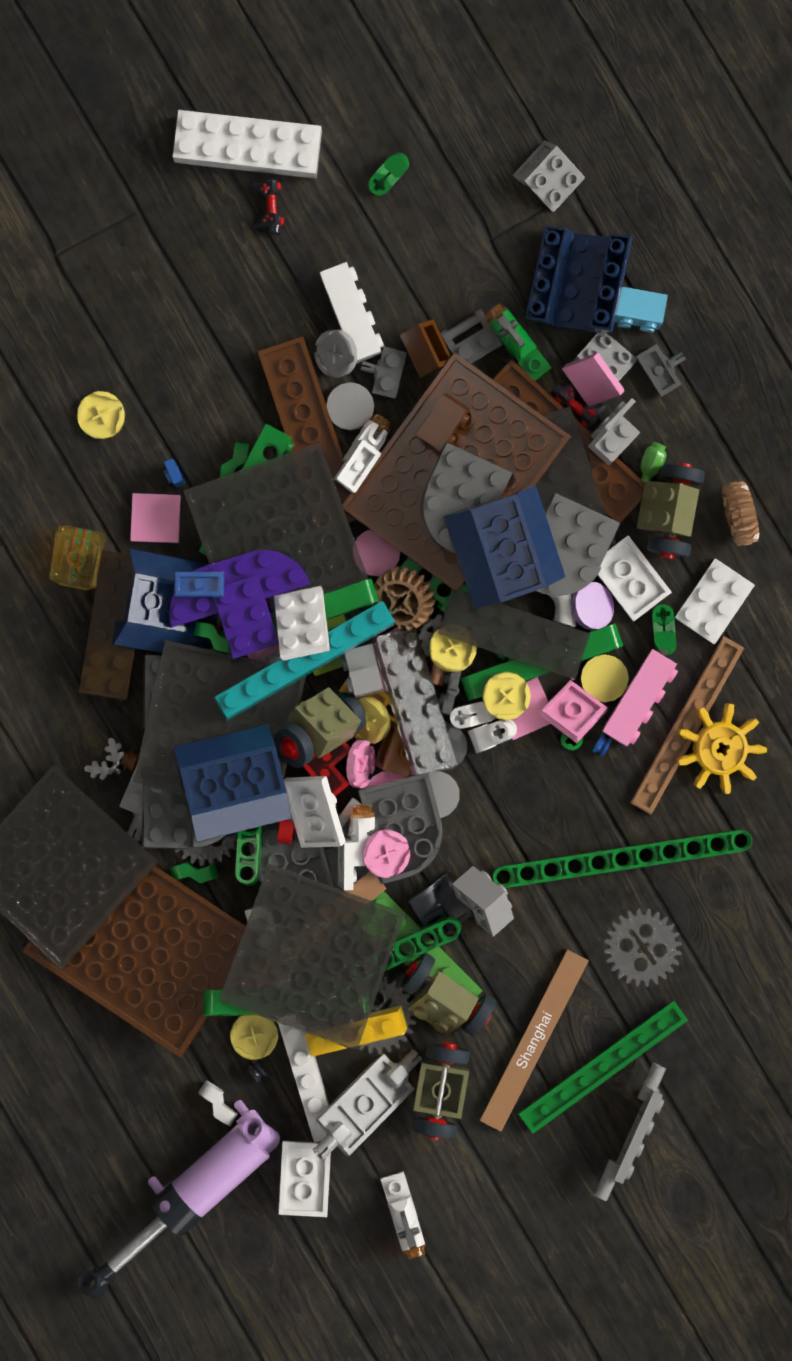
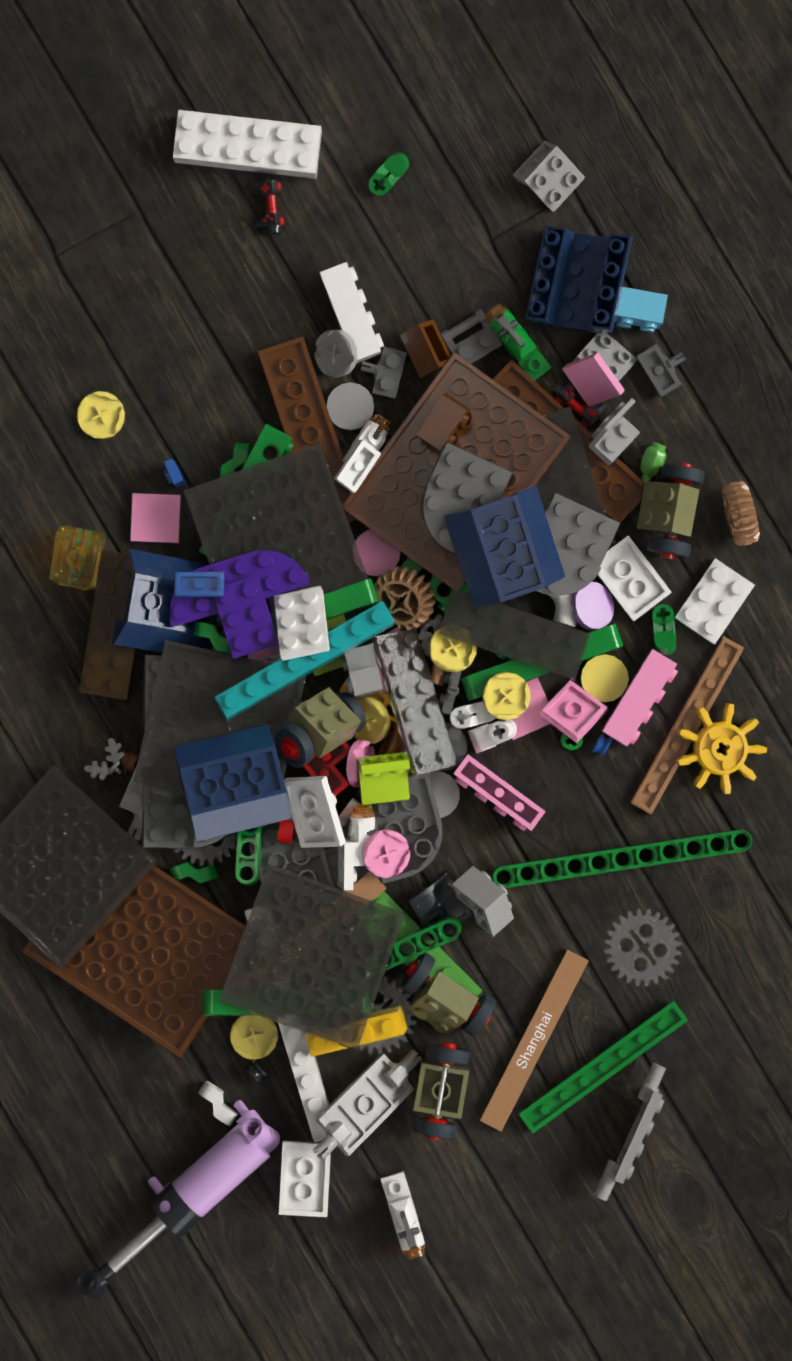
(384, 778): none -> lime bracket
(492, 788): none -> bright pink brick

